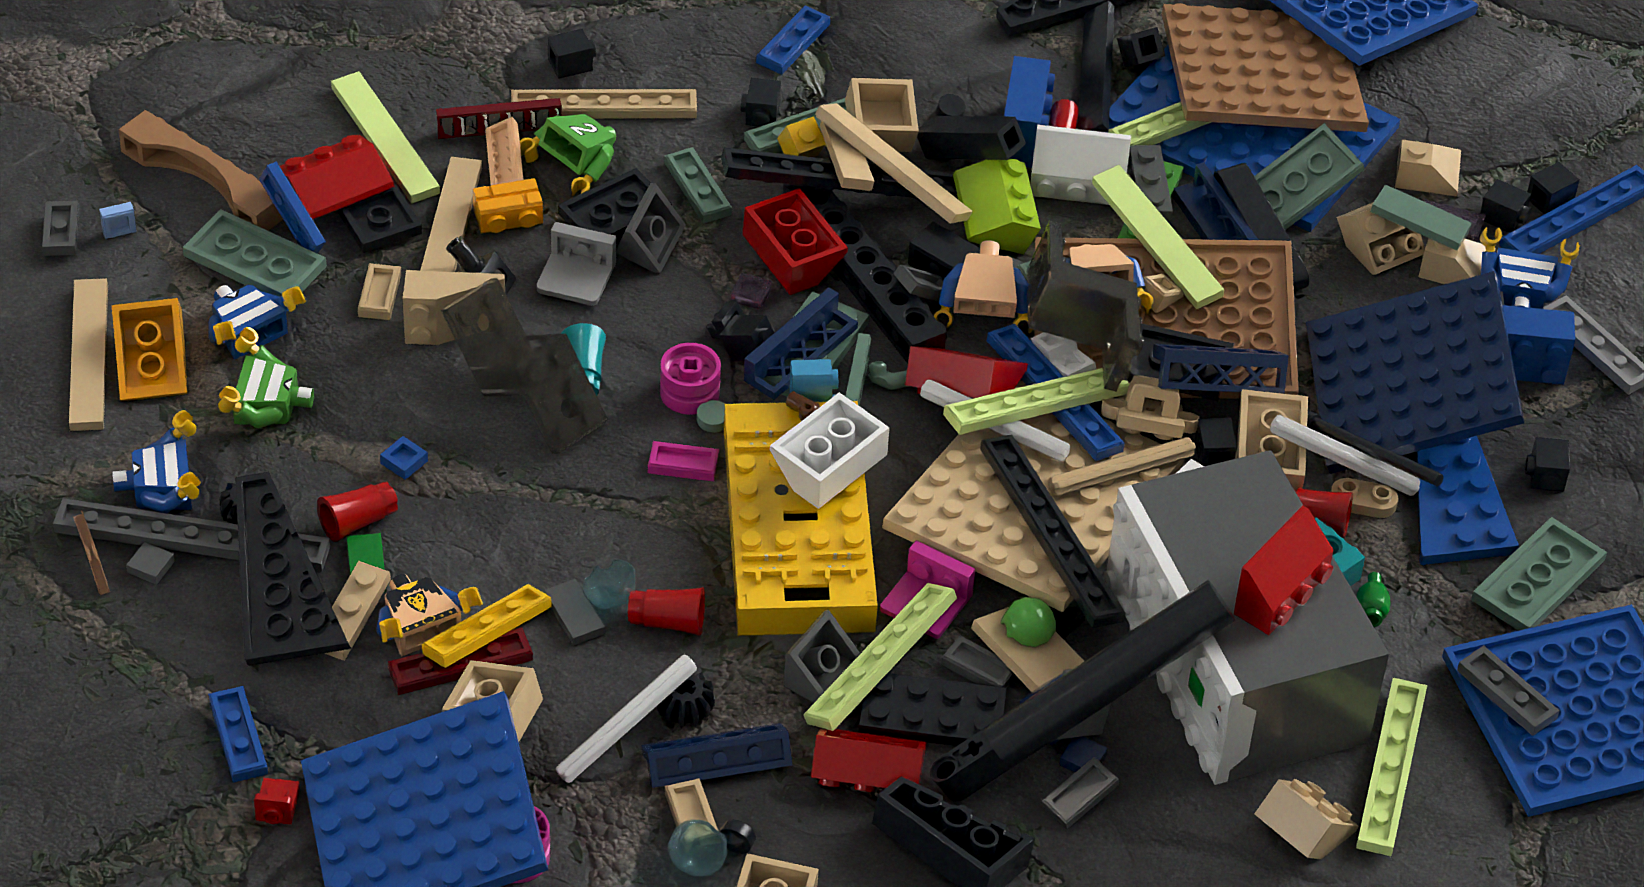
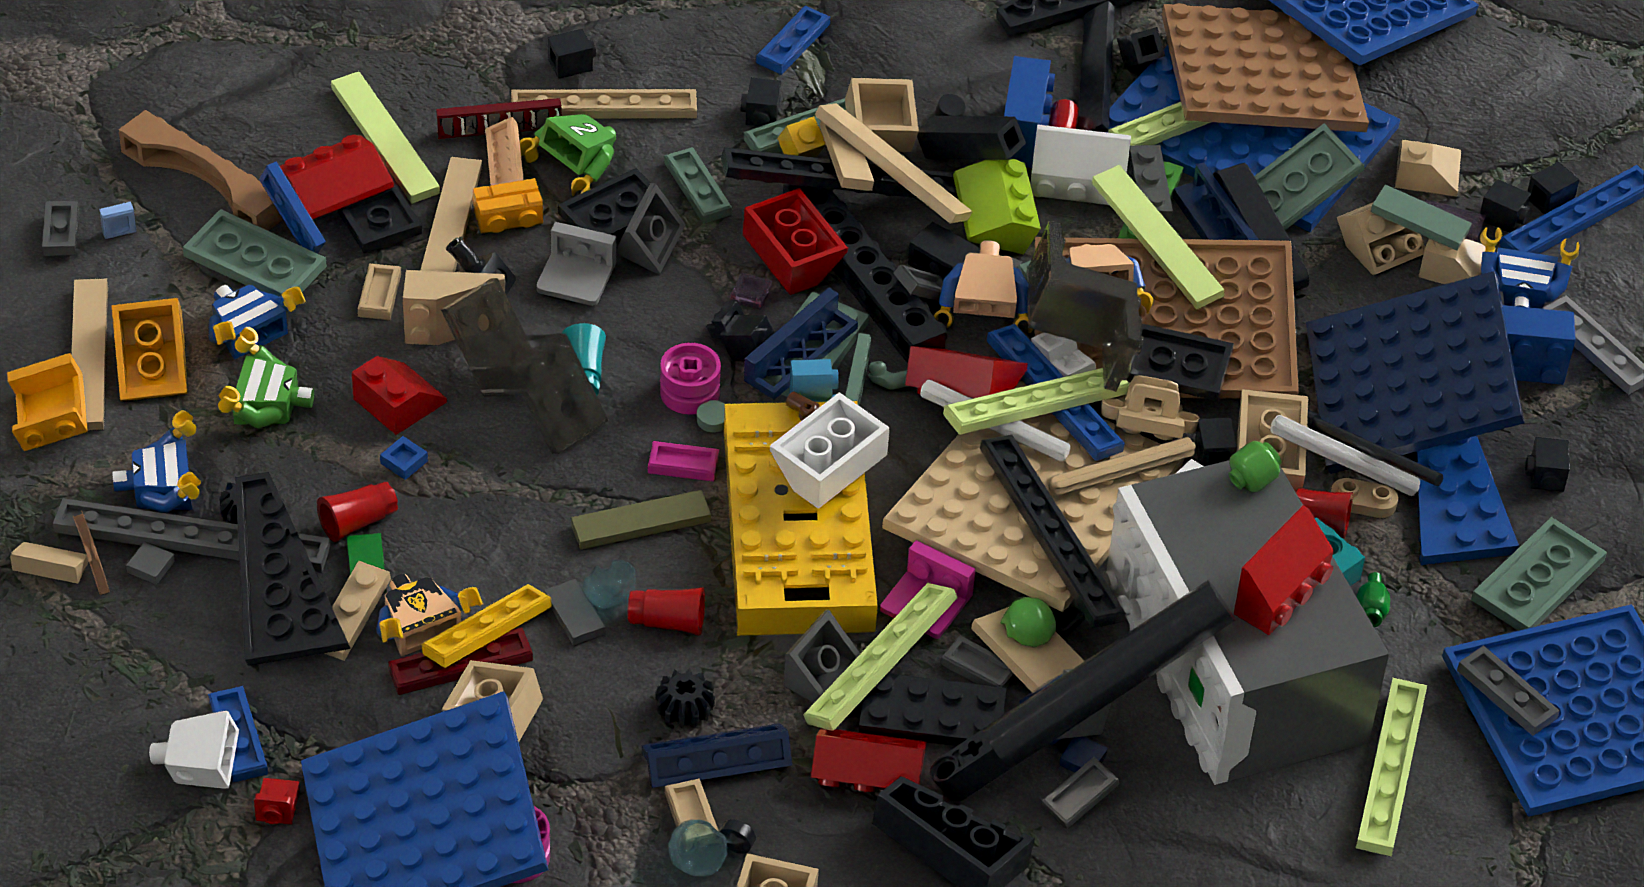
(48, 401): none -> light orange panel
(49, 562): none -> tan slope
(199, 750): none -> white torso
(394, 393): none -> red slope
(626, 718): white axle -> none
(640, 519): none -> olive tile
(1162, 290): tan slope -> none
(1220, 356): dark blue fence -> none
(1254, 466): none -> bright green head
(1306, 817): tan slope -> none

